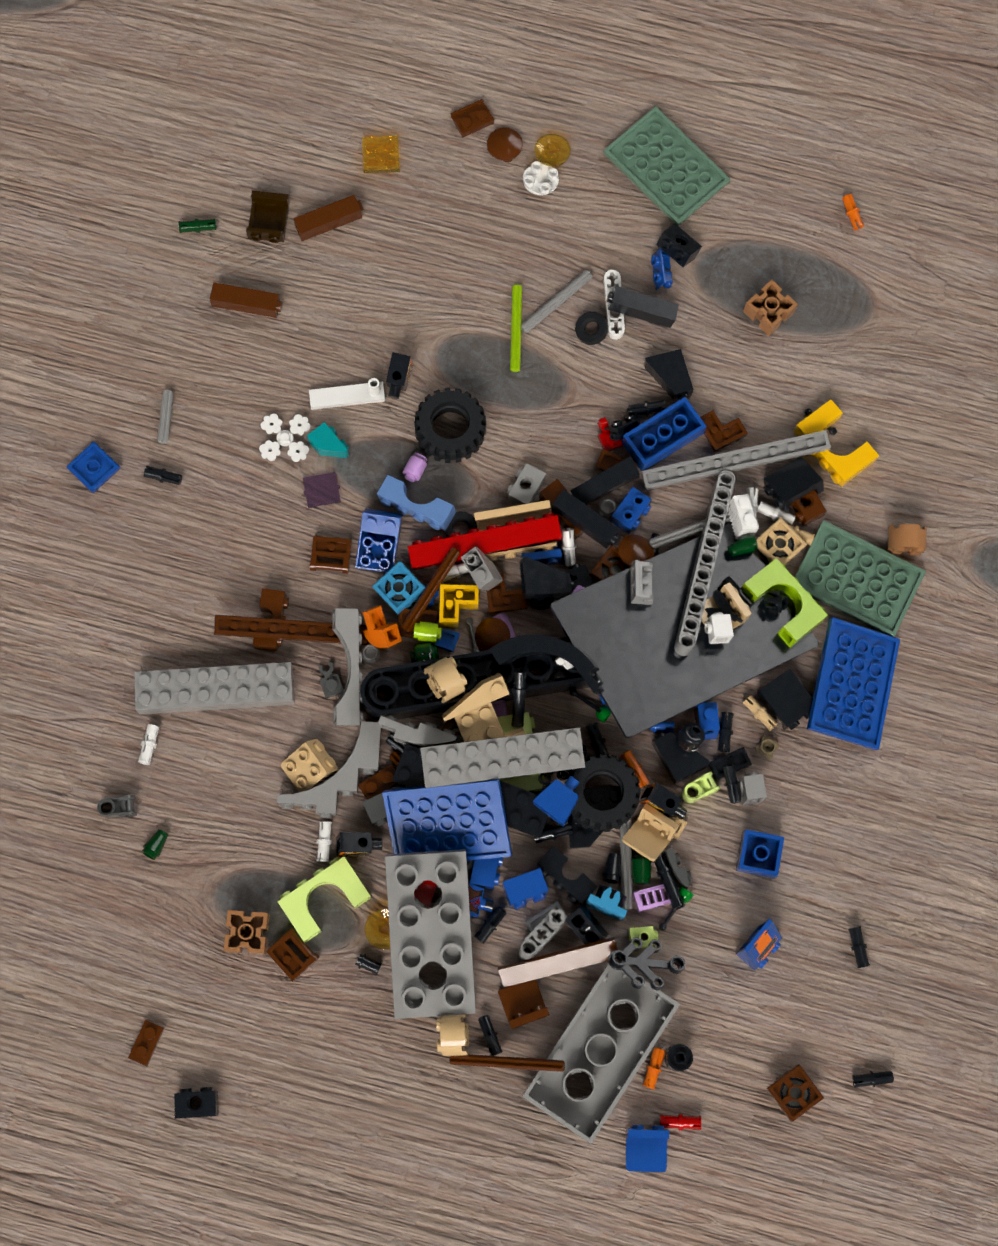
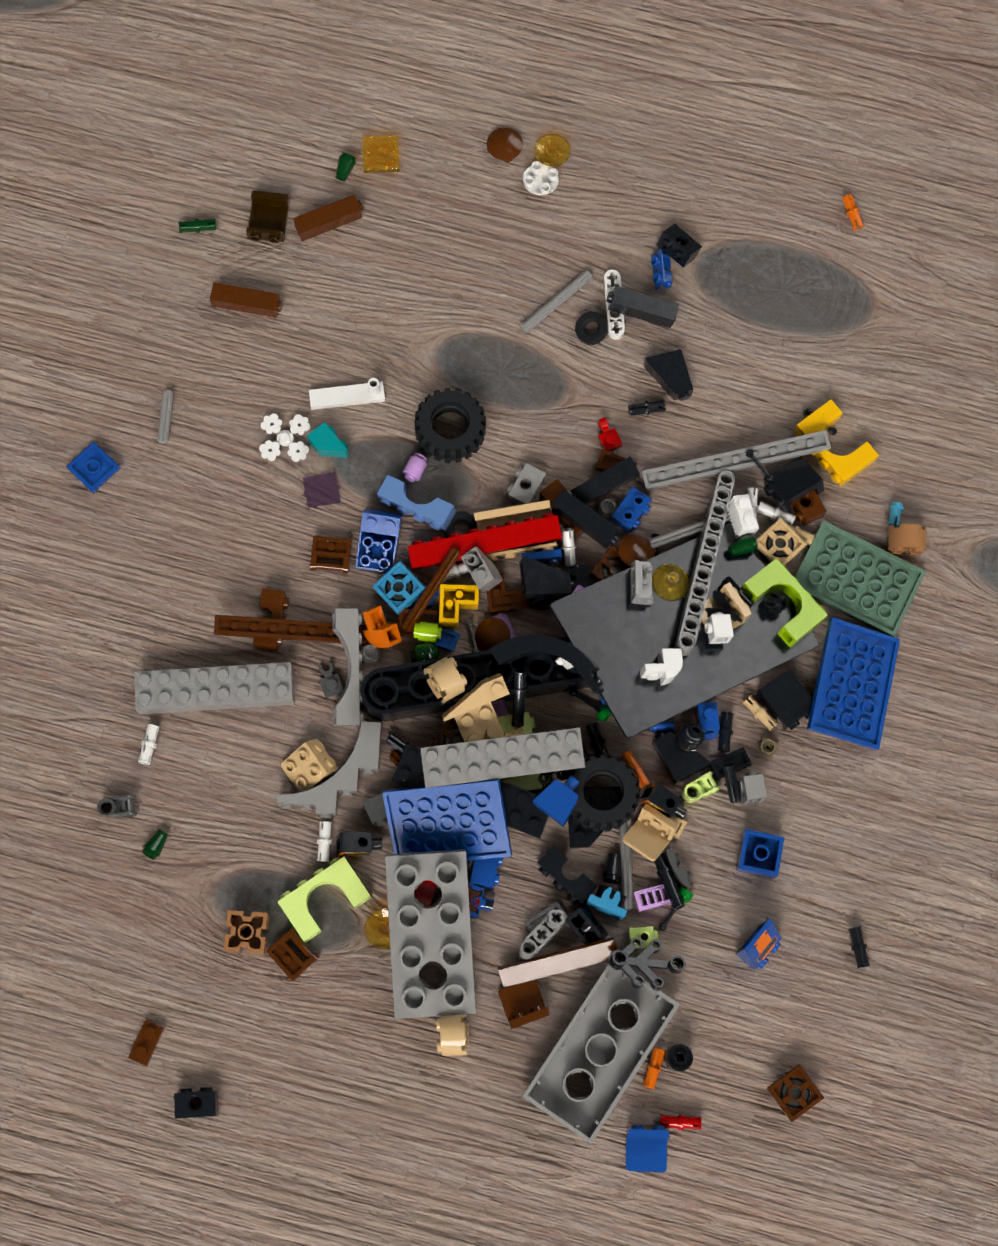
(162, 475): black axle -> none
(345, 165): none -> dark green cone
(368, 964): black pin -> none
(378, 783): reddish brown plate -> none
(399, 367): black torso -> none
(424, 736): light grey slope -> none
(472, 118): reddish brown plate -> none
(490, 925): black axle -> none
(490, 1035): black axle -> none
(508, 1062): reddish brown axle -> none
(516, 328): lime axle -> none
(525, 889): blue brick -> none
(554, 832): black axle -> none
(618, 427): black hinge -> none
(640, 869): dark green brick -> none
(663, 434): blue brick -> none
(665, 586): none -> clear yellow dish
(666, 166): sand green plate -> none
(668, 666): none -> white brick
(719, 435): reddish brown plate -> none
(749, 453): none -> black hinge
(760, 307): medium nougat brick -> none
(872, 1079): black axle -> none
(895, 513): none -> medium azure pin

